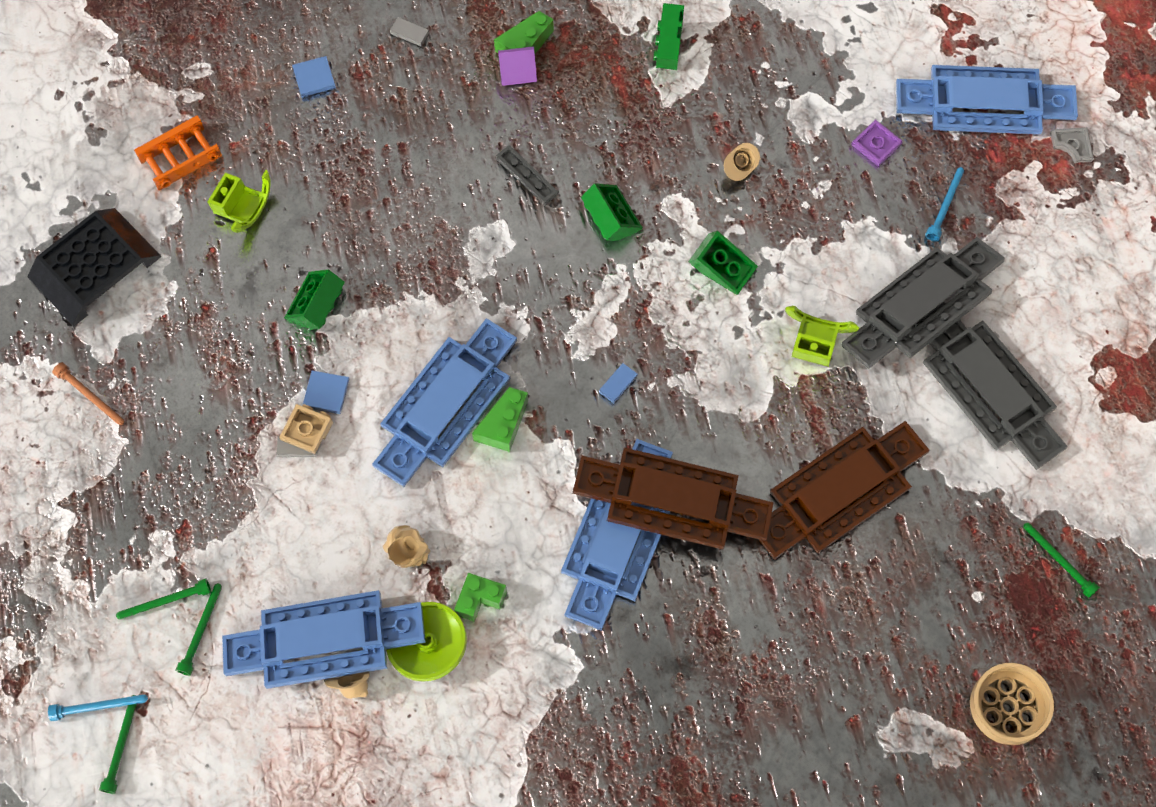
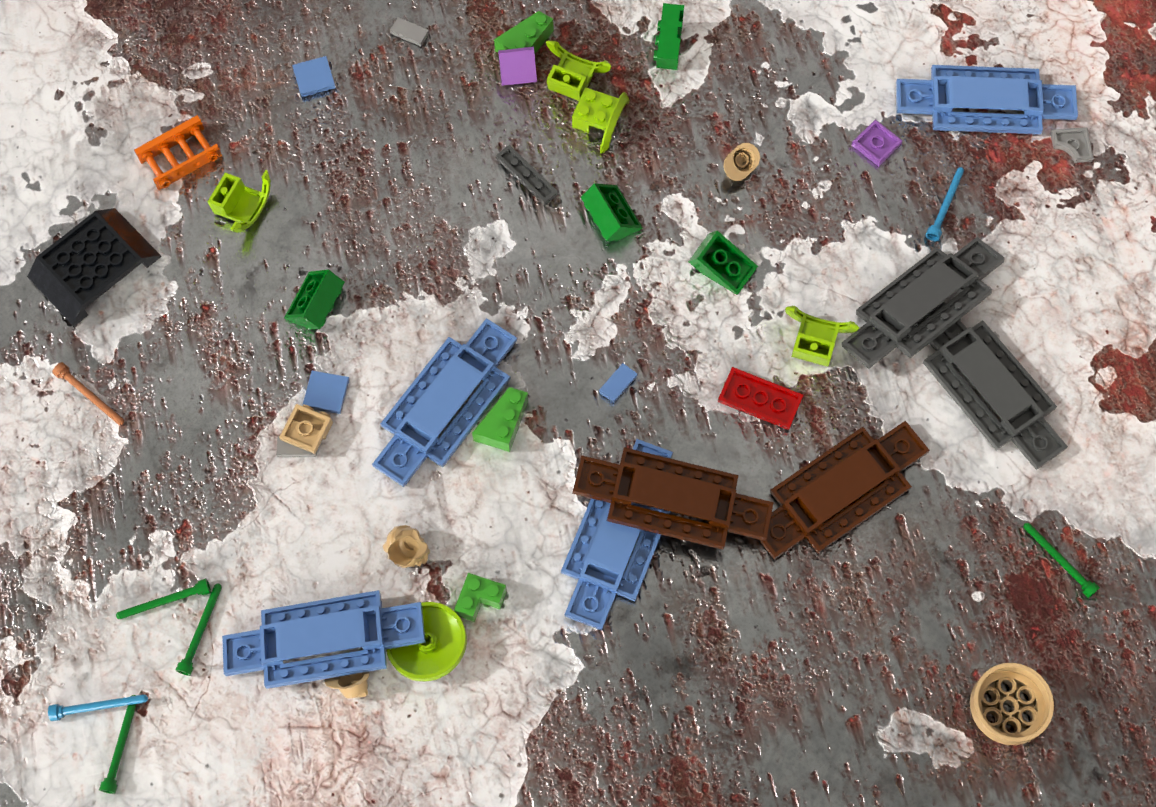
(572, 72): none -> lime piece
(599, 111): none -> lime piece
(760, 398): none -> red plate

